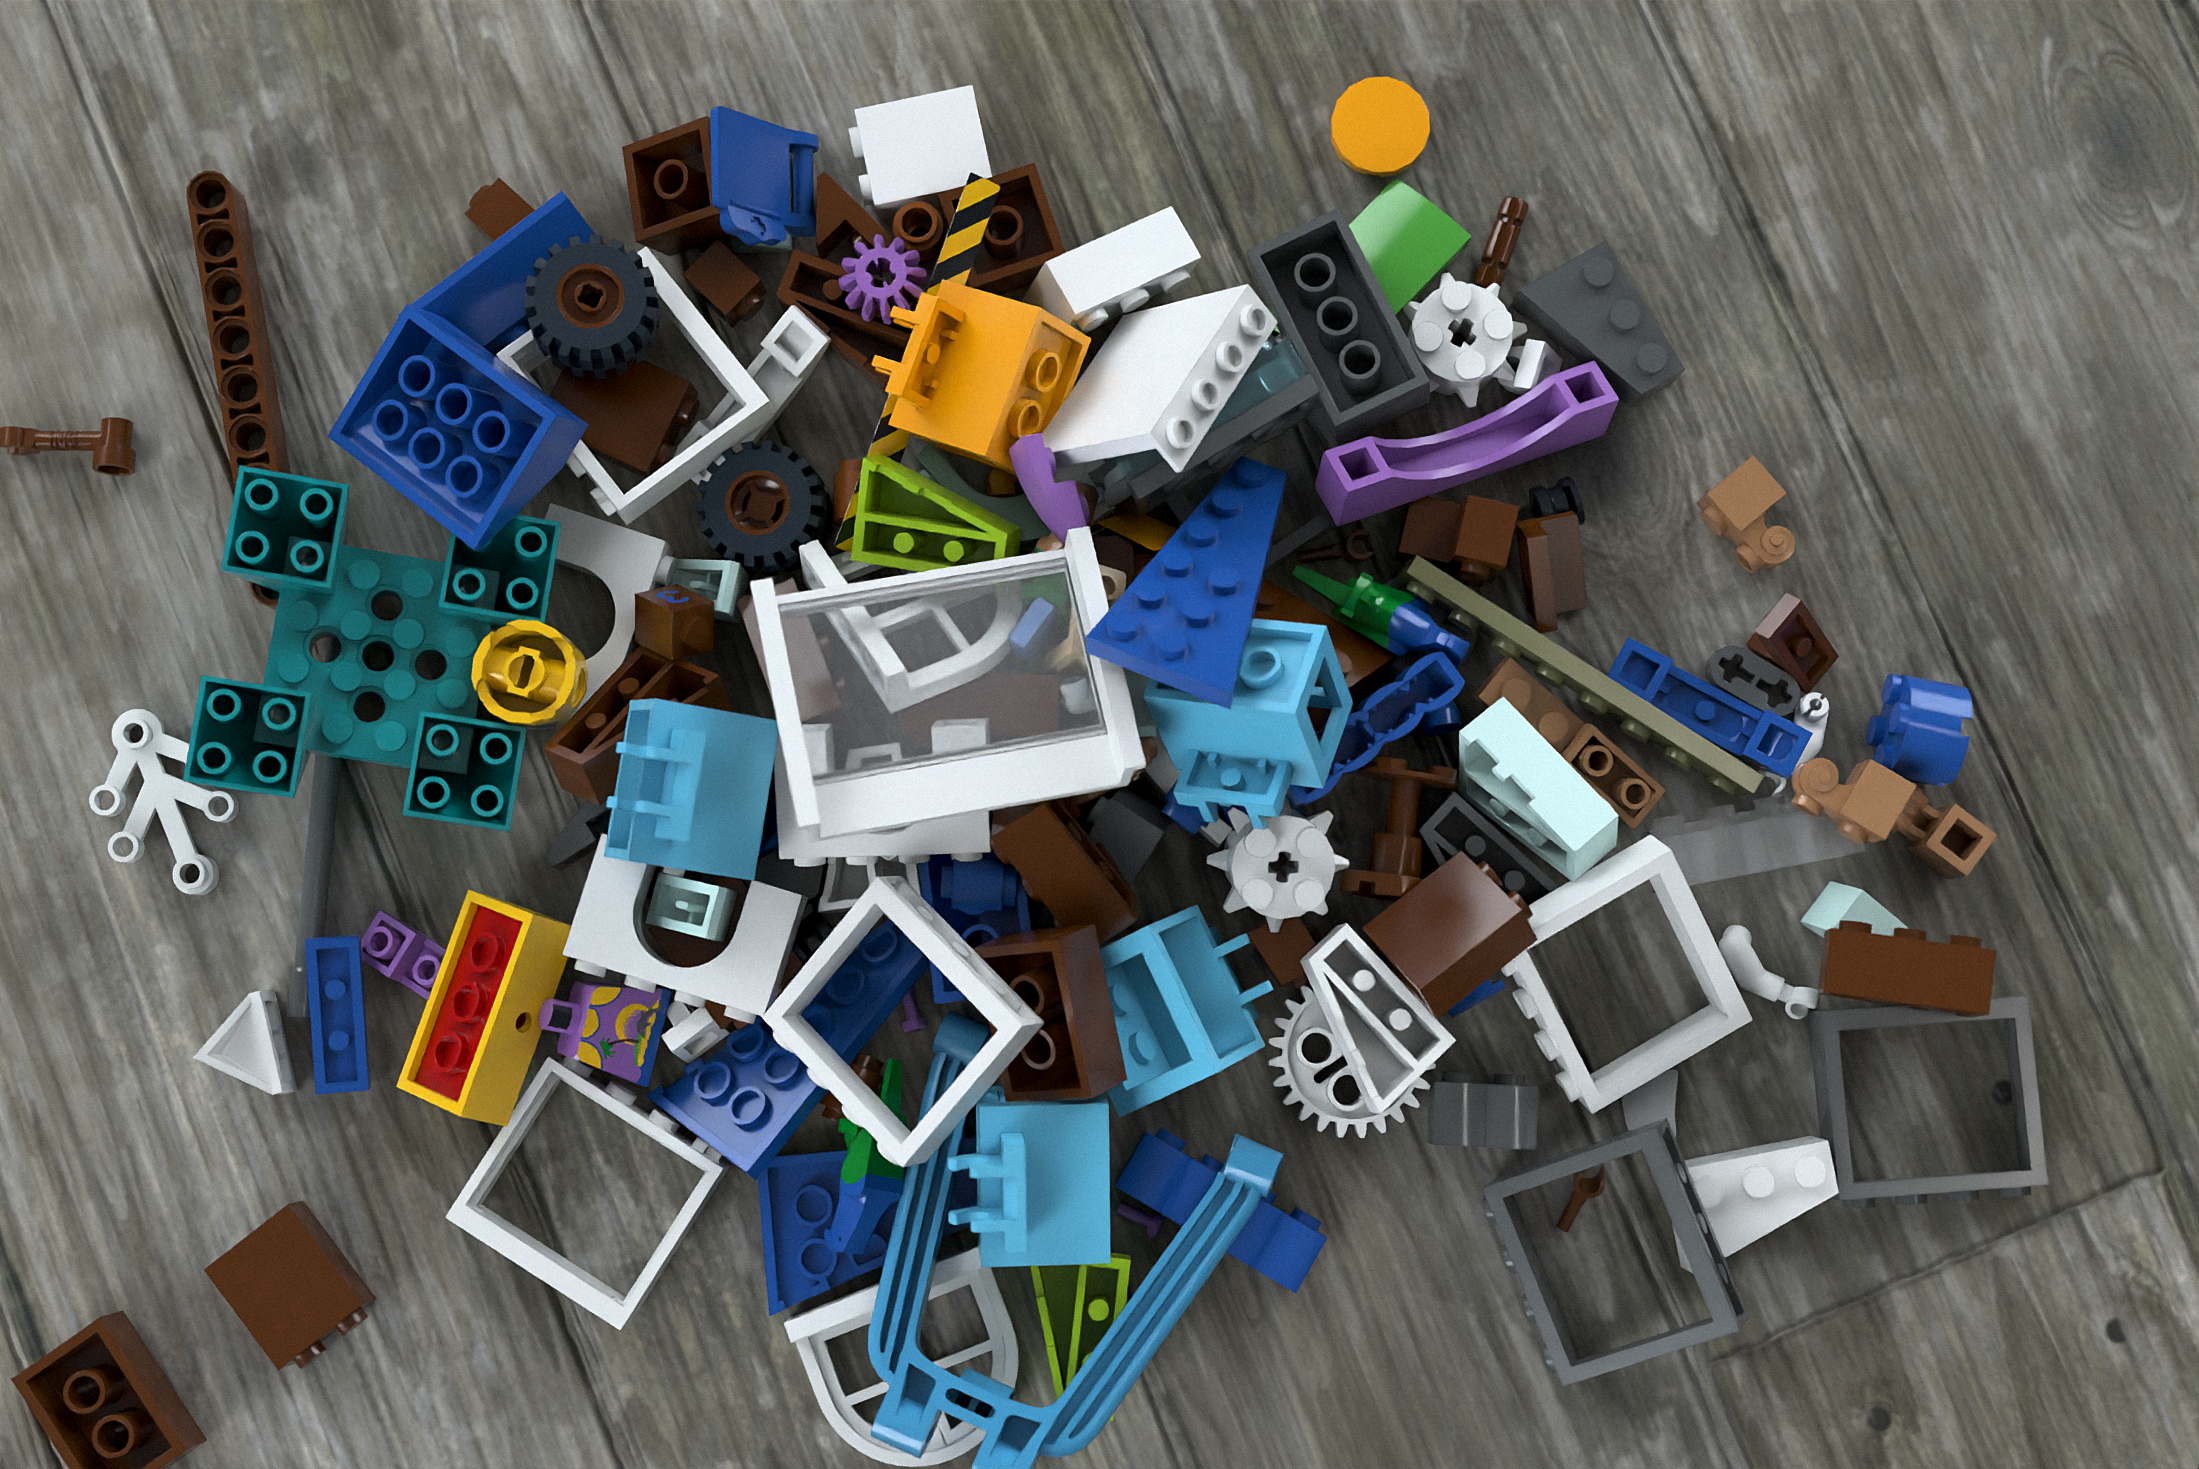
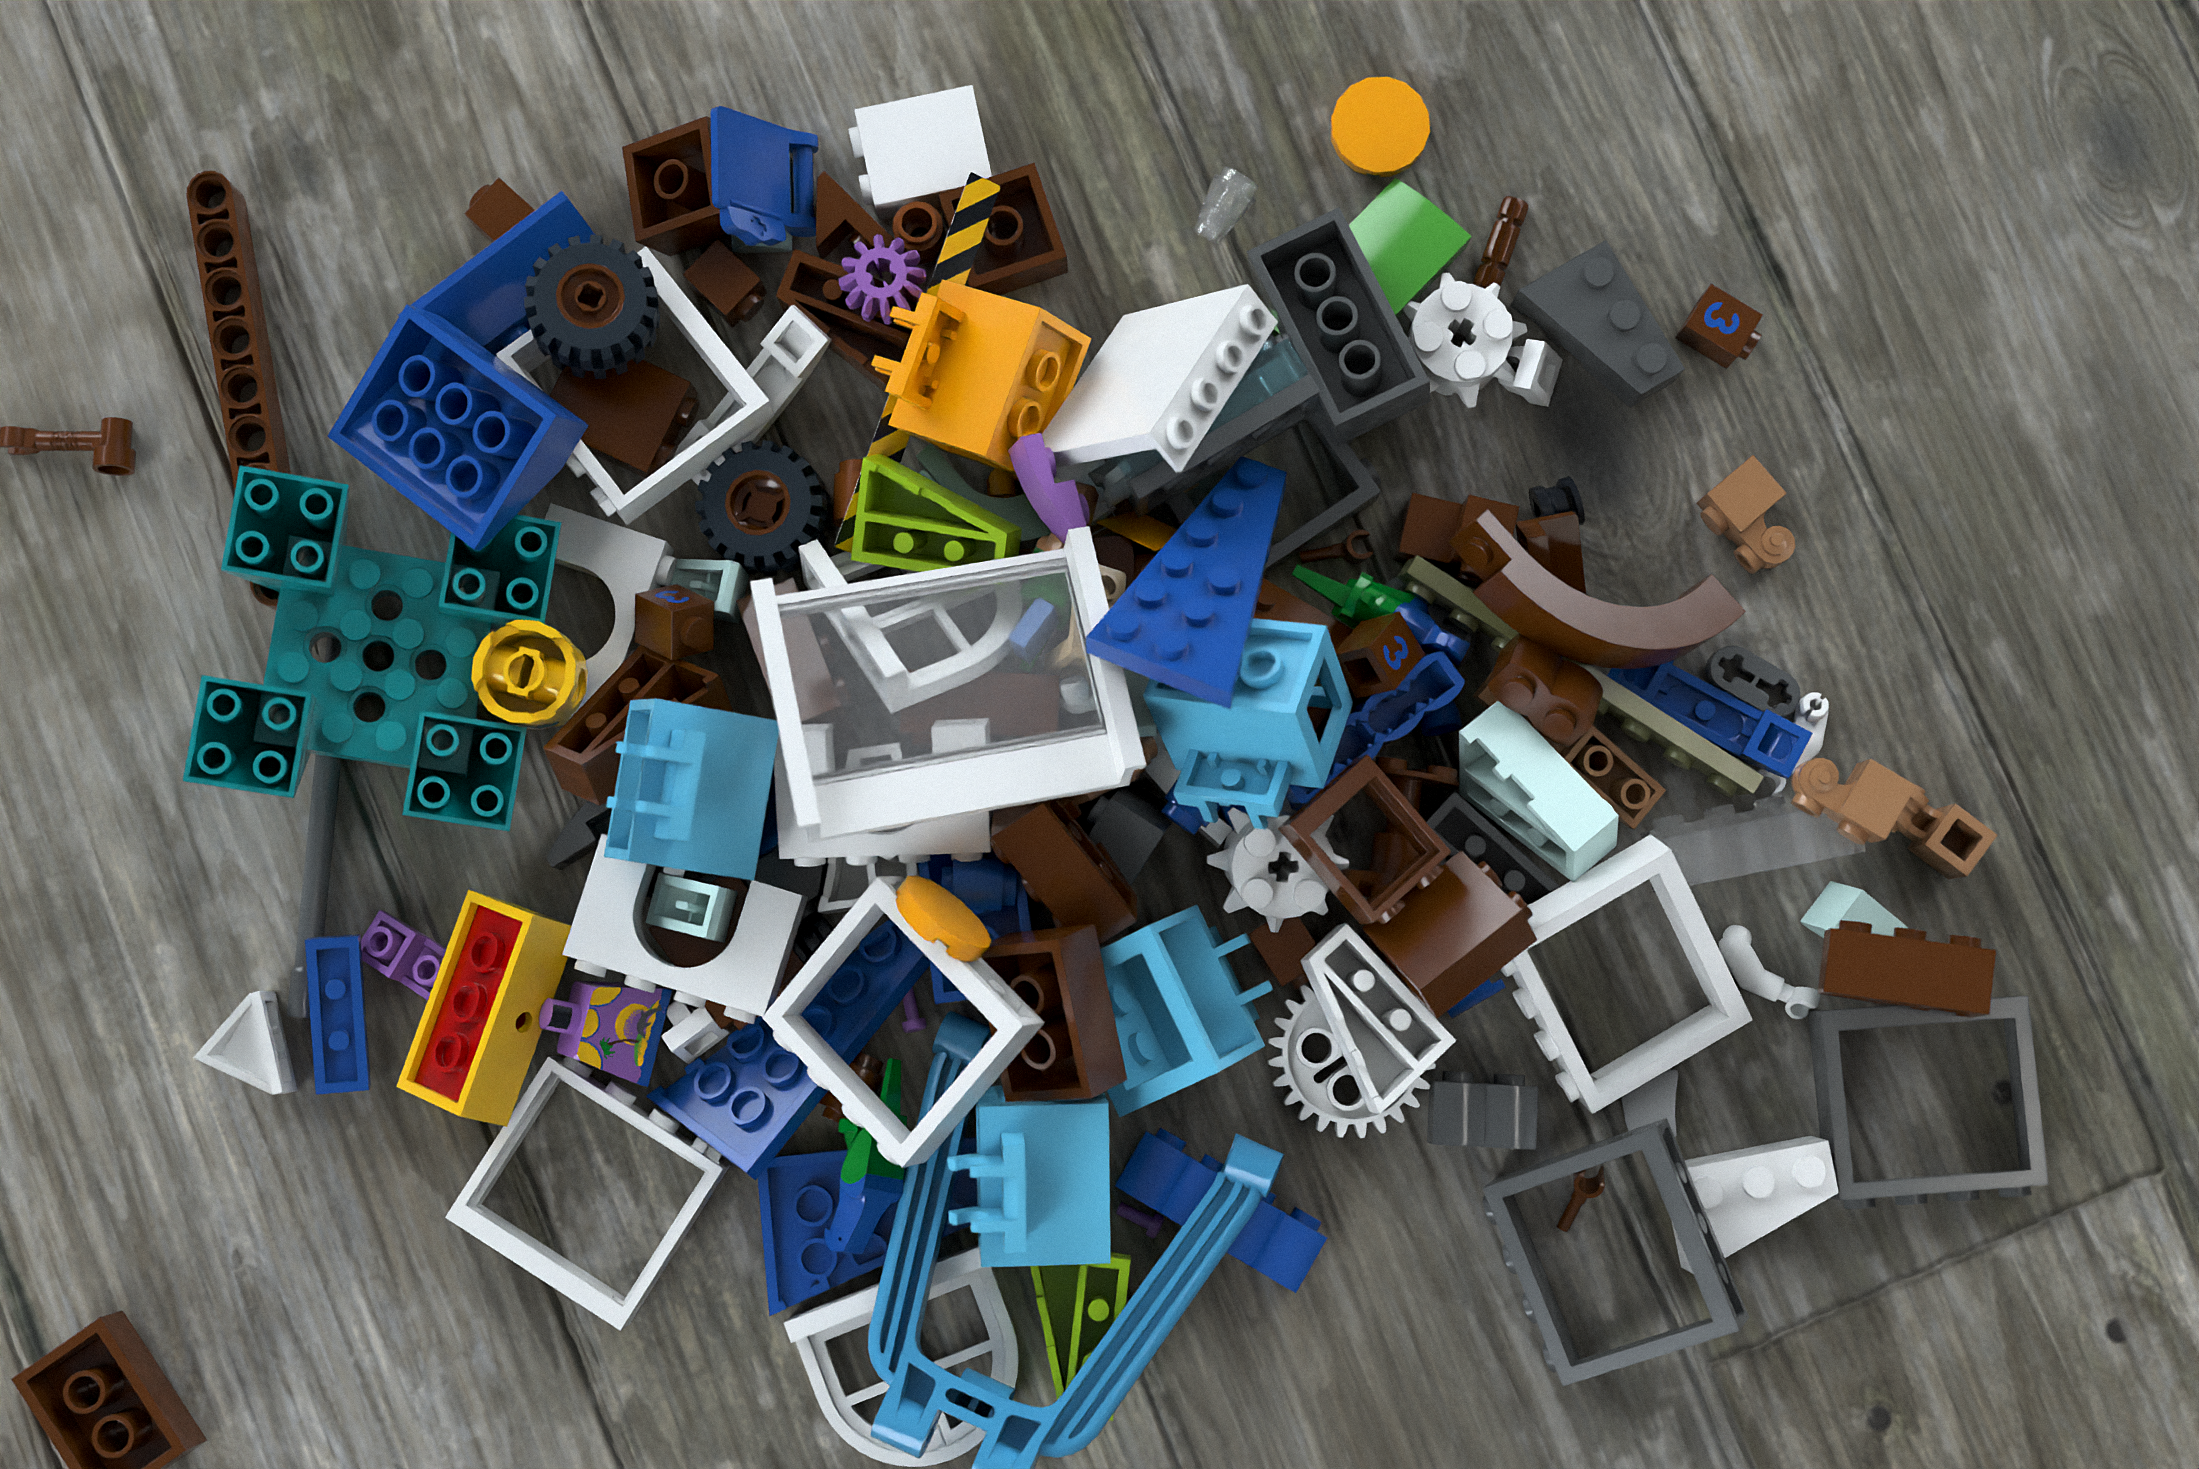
(159, 794): white plant -> none
(291, 1286): reddish brown brick -> none
(941, 915): none -> light orange tile
(1116, 272): white wedge -> none
(1225, 204): none -> clear cone
(1378, 655): none -> reddish brown brick
(1387, 473): medium lavender arch -> none
(1420, 871): none -> reddish brown window
(1549, 690): none -> reddish brown brick
(1579, 624): none -> reddish brown arch
(1721, 327): none -> reddish brown brick
(1793, 642): reddish brown slope -> none
(1921, 729): blue brick -> none

